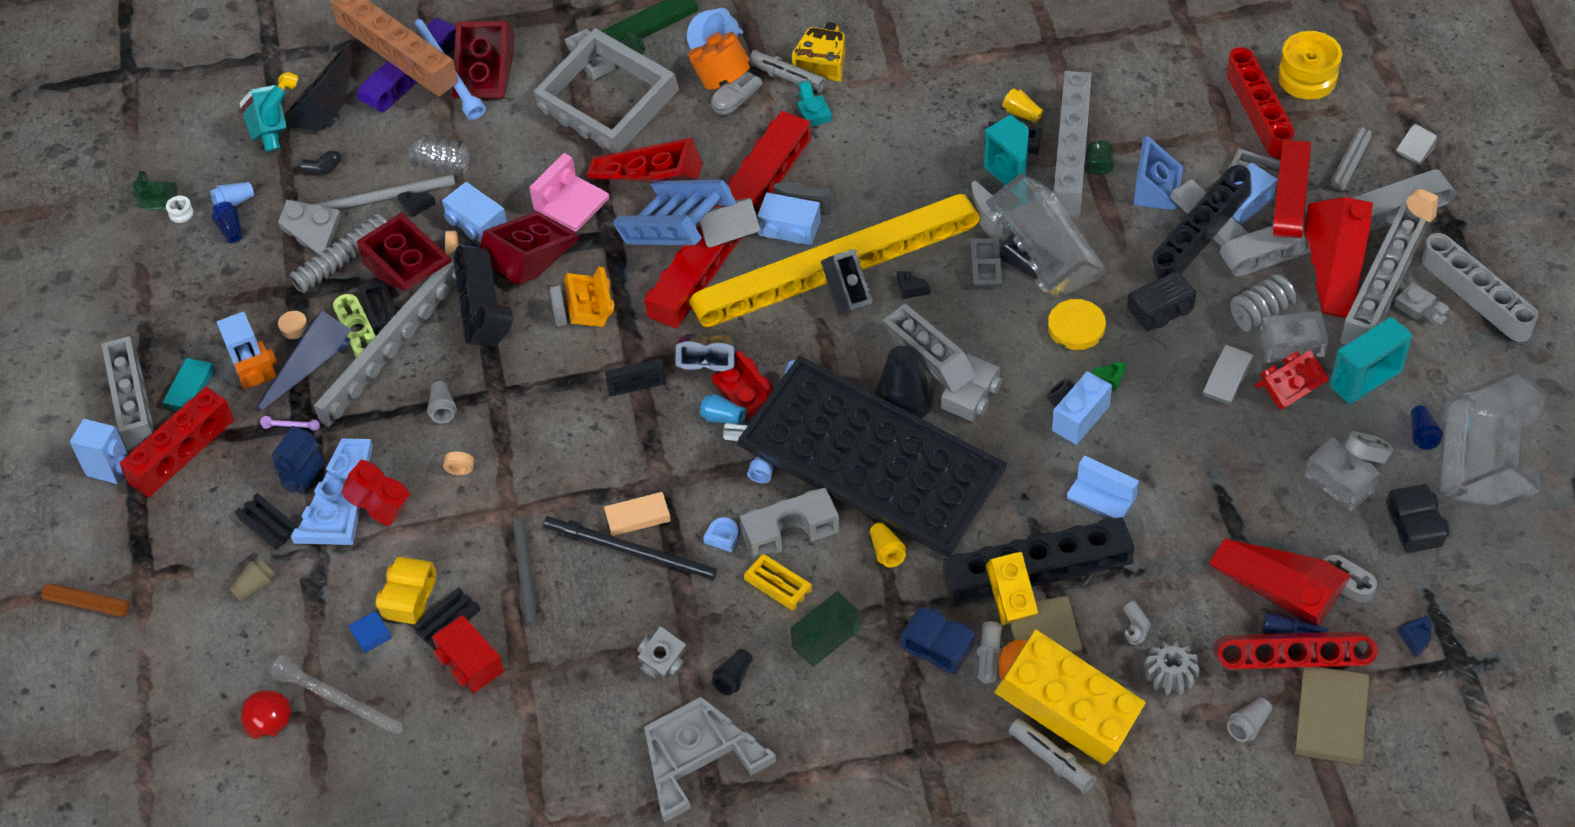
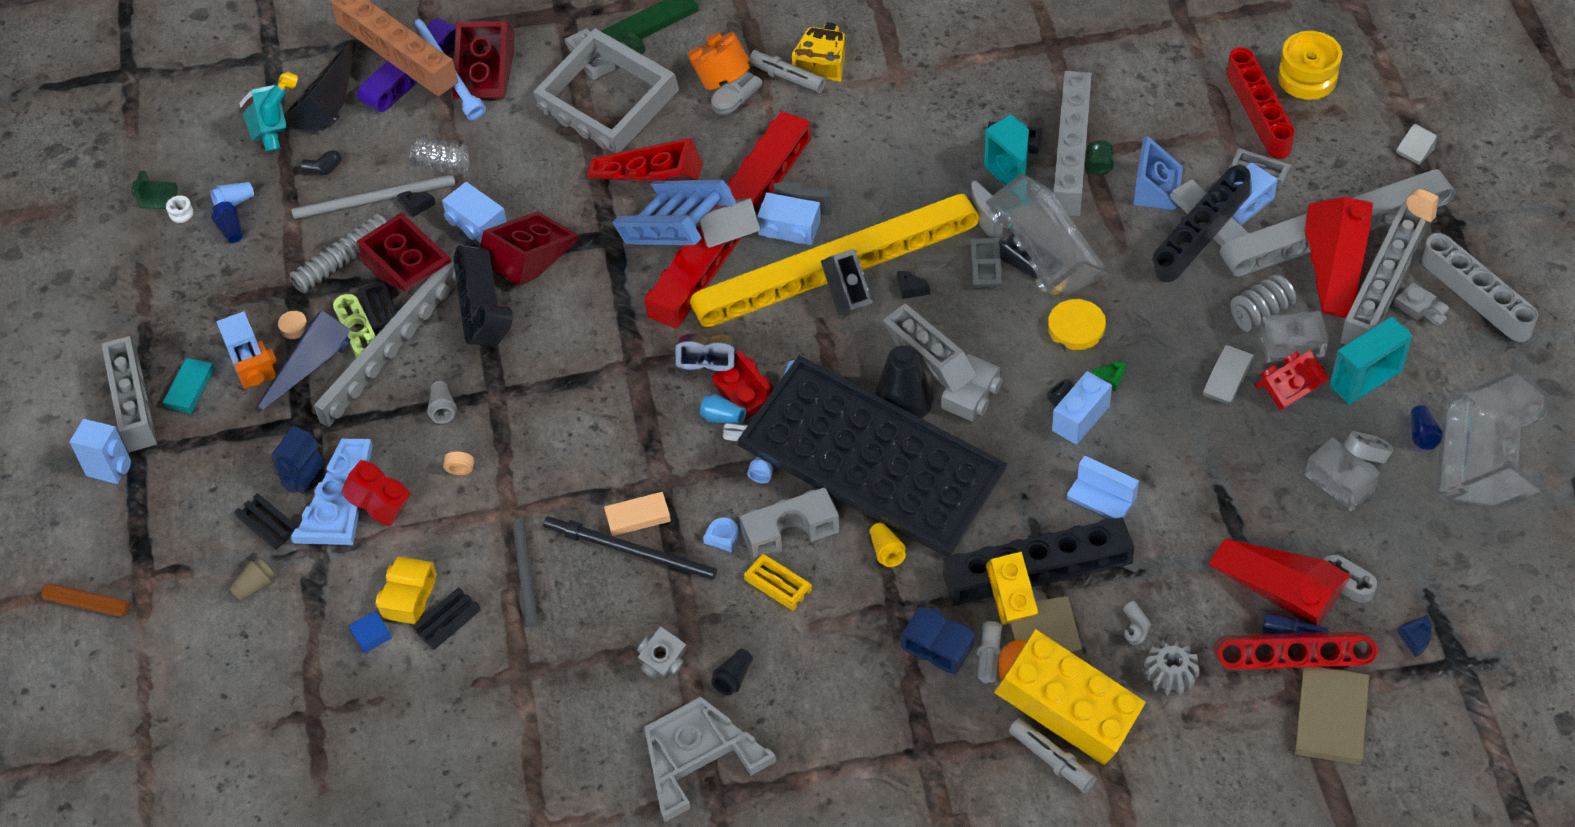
(177, 441): red brick -> none
(265, 713): red hair -> none
(267, 422): lavender hinge -> none
(285, 670): clear piece -> none
(310, 224): light grey wing -> none
(451, 241): light nougat tile -> none
(467, 654): red brick -> none
(558, 306): light grey tile -> none
(565, 196): bright pink bracket -> none
(589, 298): light orange bracket -> none
(635, 377): black tile -> none
(708, 23): light blue piece -> none
(812, 107): teal plate -> none
(825, 628): clear green brick -> none
(1021, 105): yellow cone -> none
(1162, 300): black brick -> none
(1247, 721): light grey cone -> none
(1292, 189): red beam -> none
(1351, 158): light grey axle -> none
(1417, 518): black brick -> none

